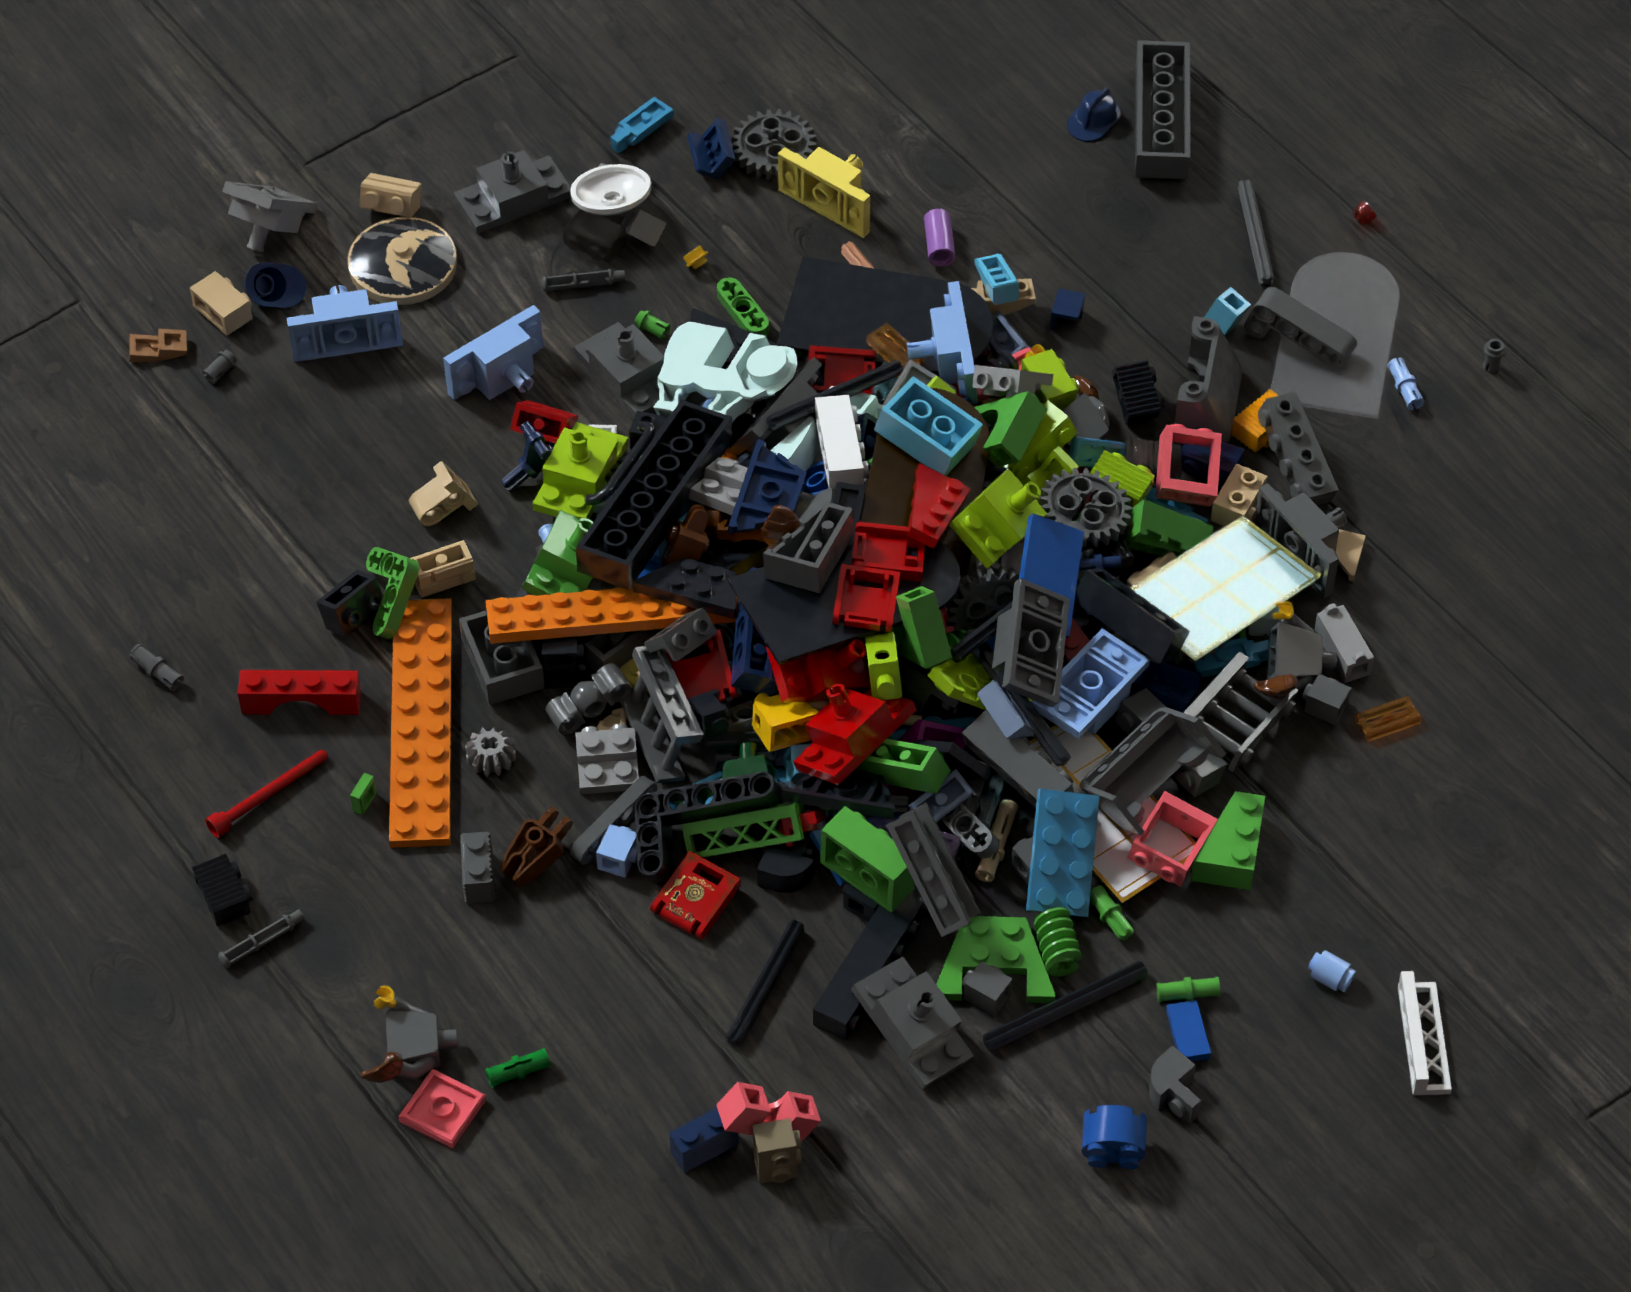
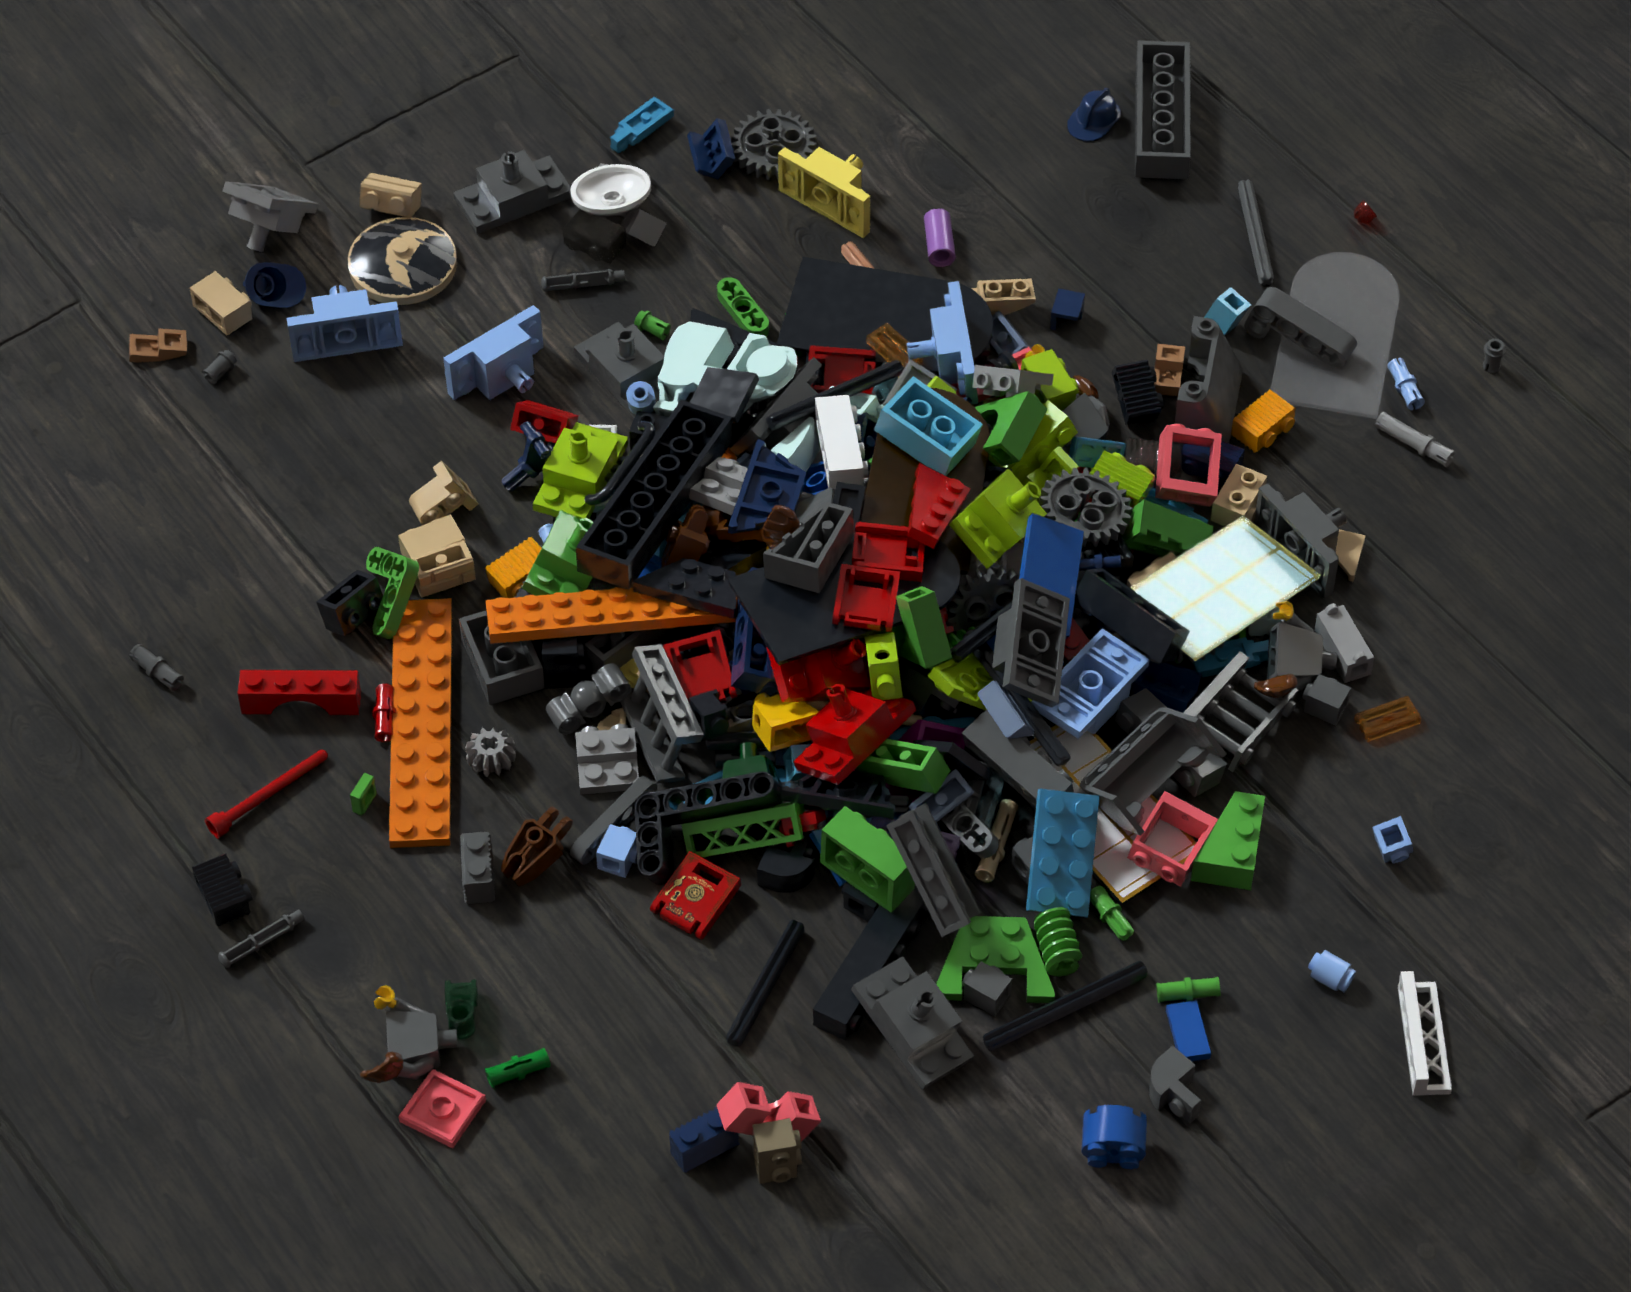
(384, 712): none -> red pin
(430, 537): none -> tan brick
(460, 1003): none -> clear green piece
(513, 568): none -> light orange brick
(634, 394): none -> light blue brick
(683, 635): dark grey bracket -> none
(696, 257): yellow plate -> none
(725, 391): none -> black tile
(998, 281): medium azure slope -> none
(1169, 369): none -> medium nougat slope
(1297, 448): dark grey brick -> none
(1393, 840): none -> light blue brick
(1423, 444): none -> light grey pin

